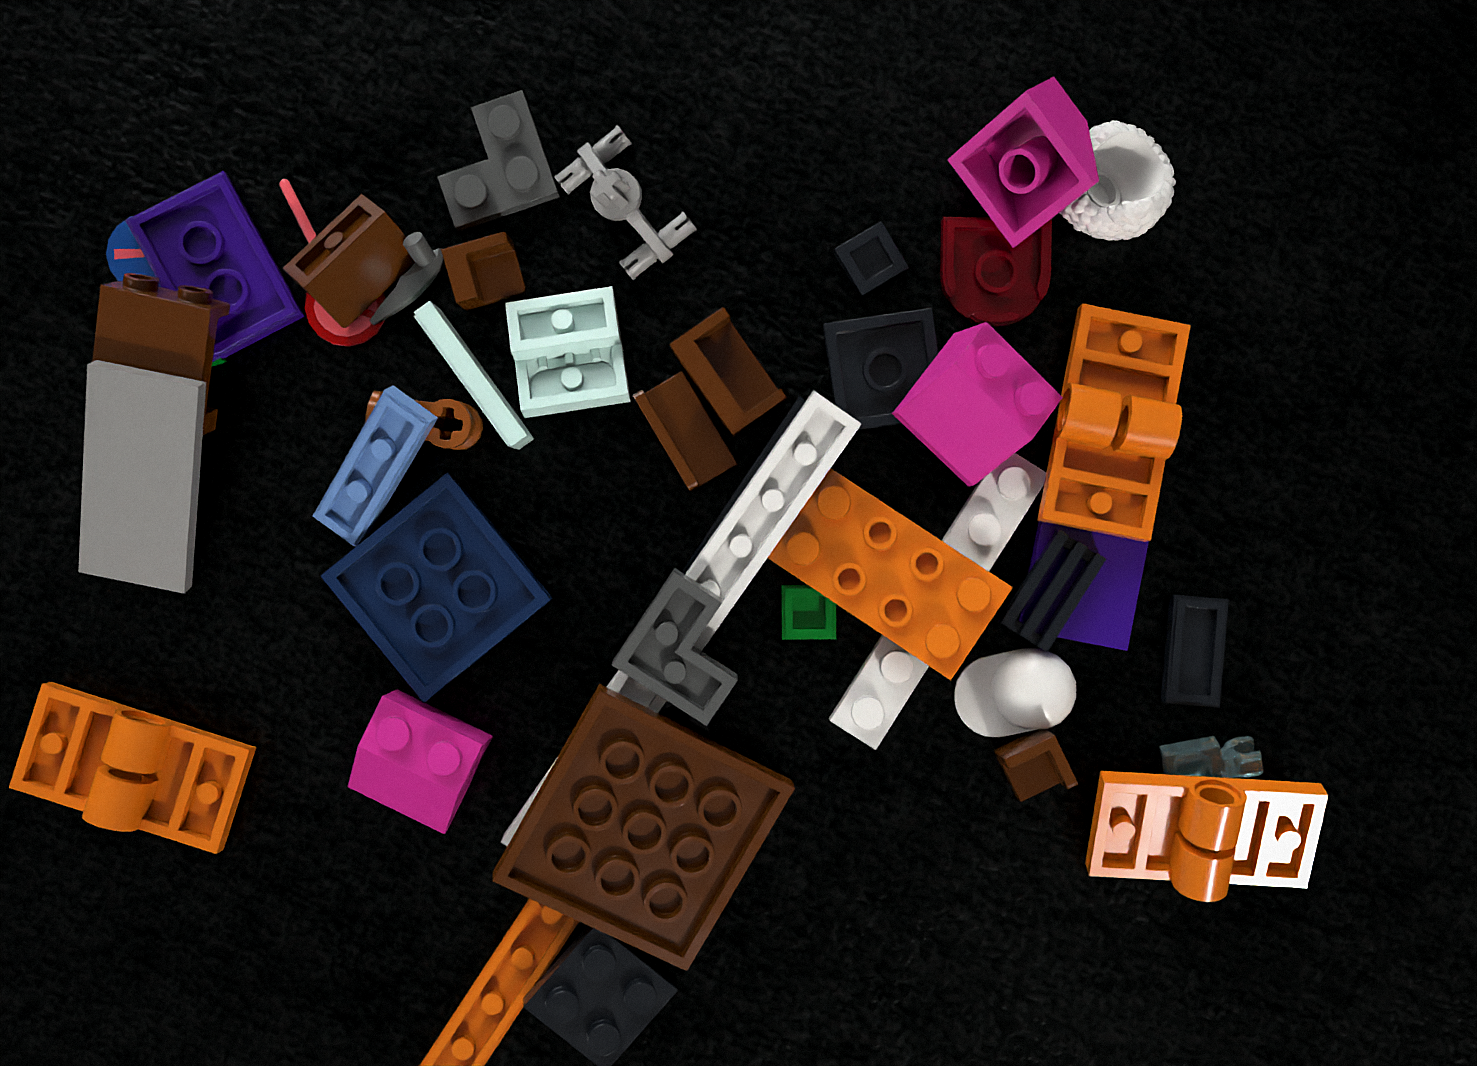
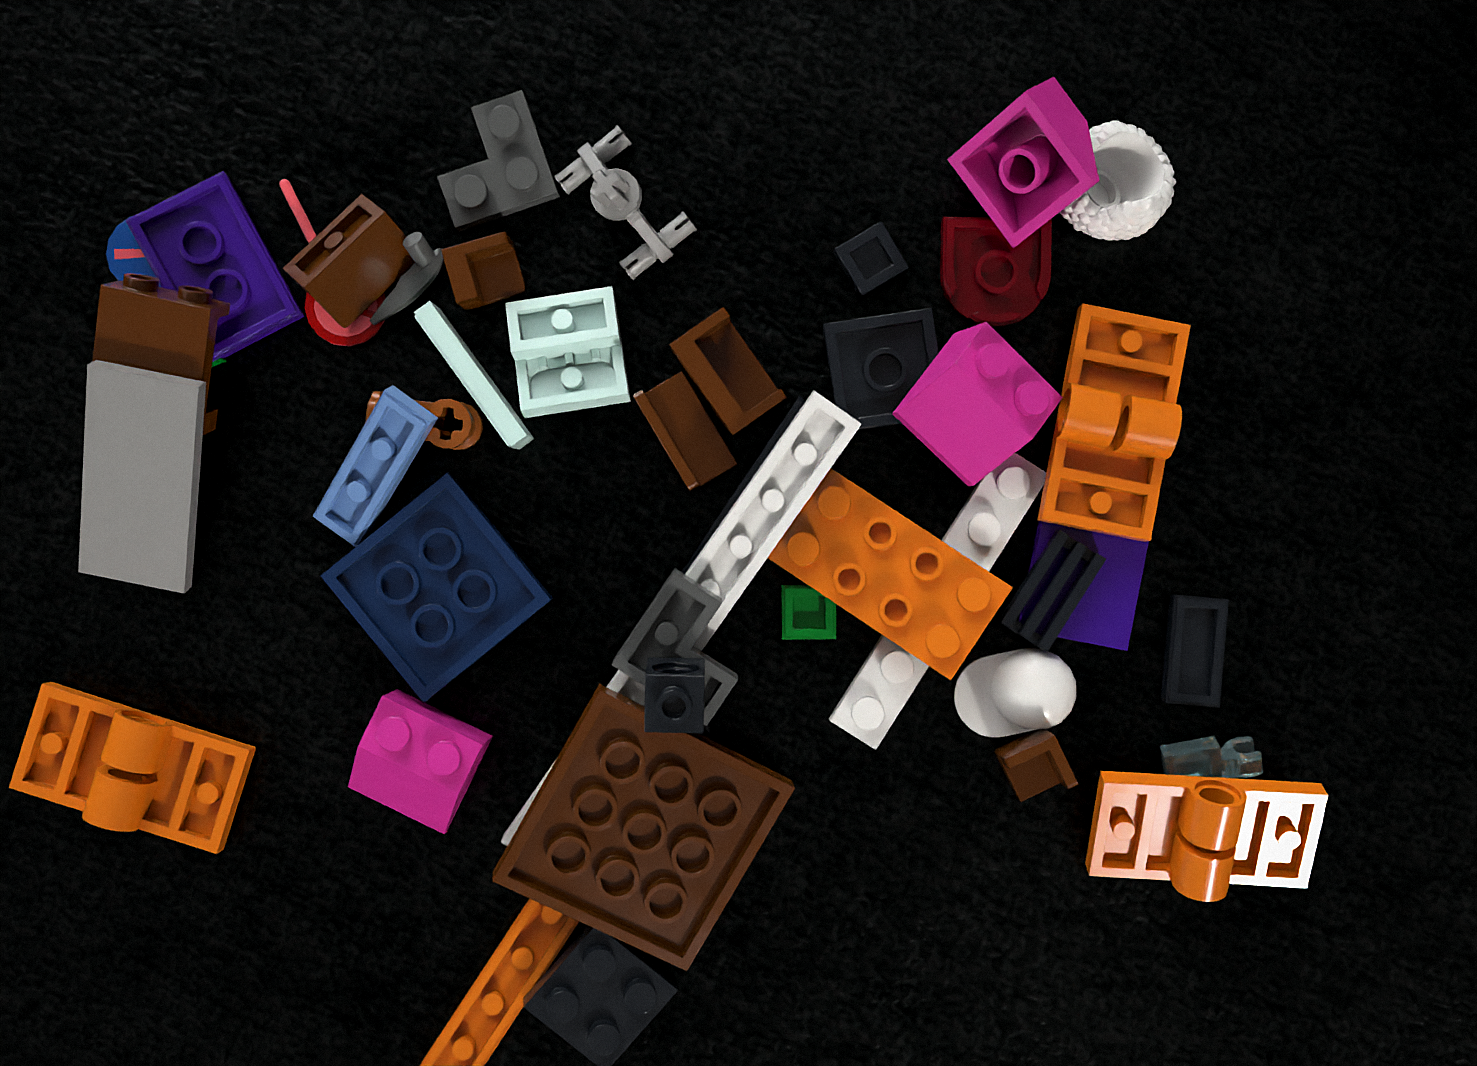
(674, 695): none -> black brick

